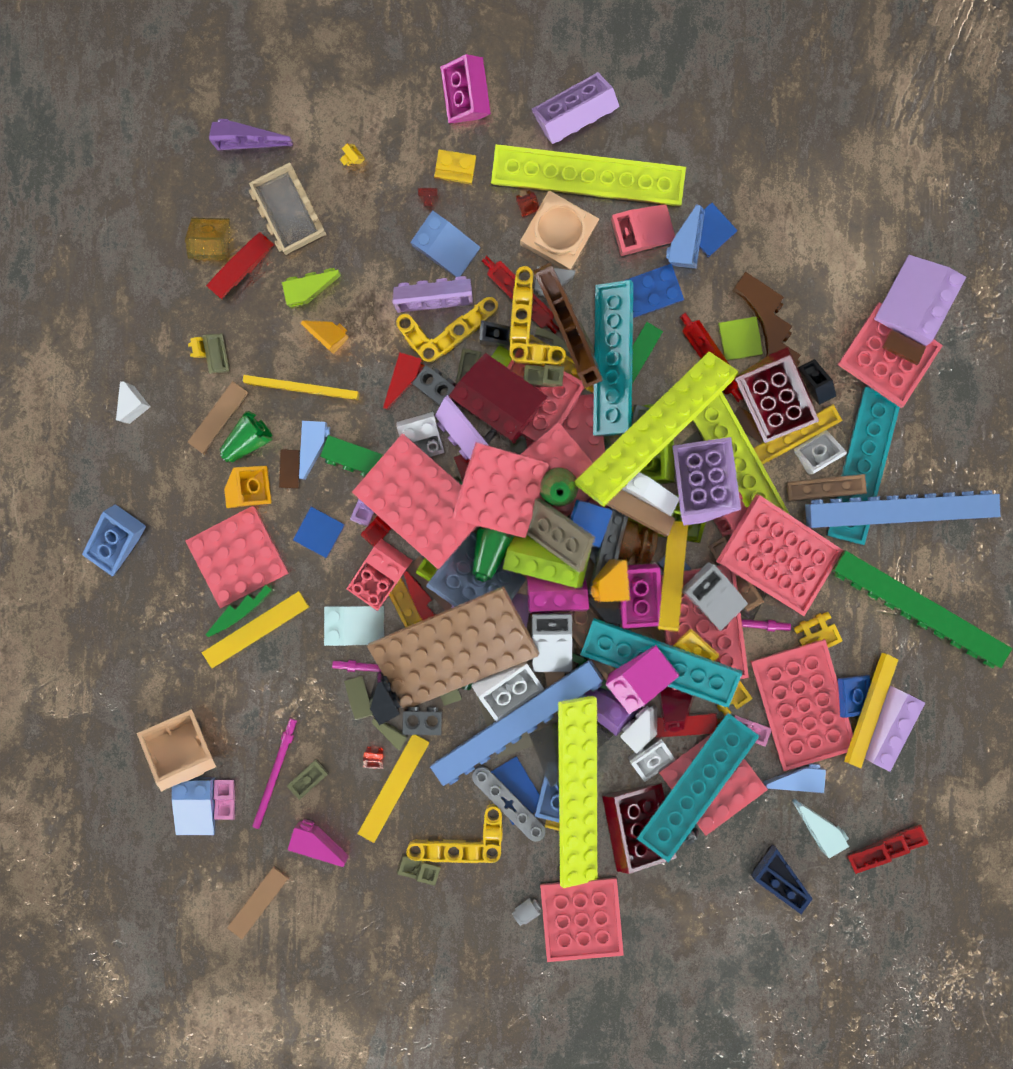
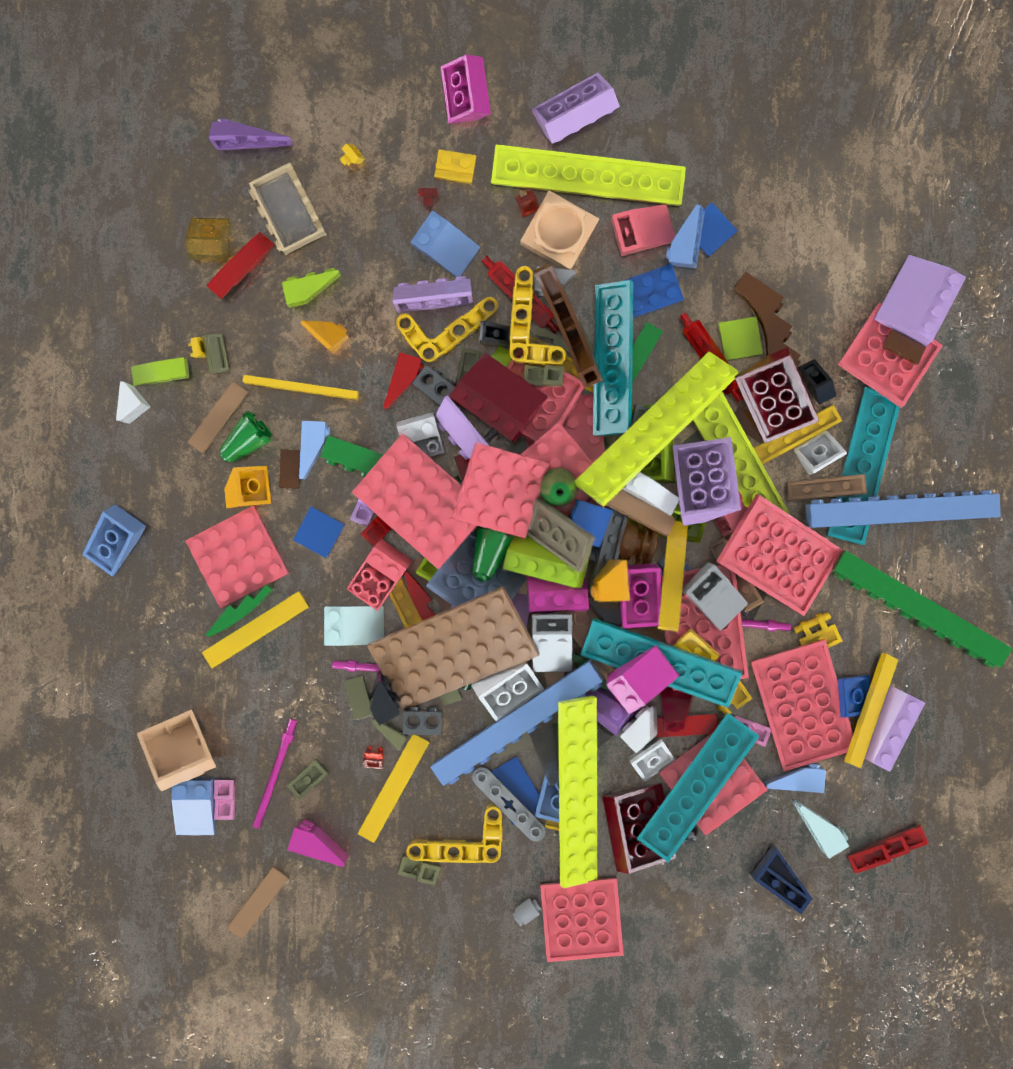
(160, 371): none -> lime slope

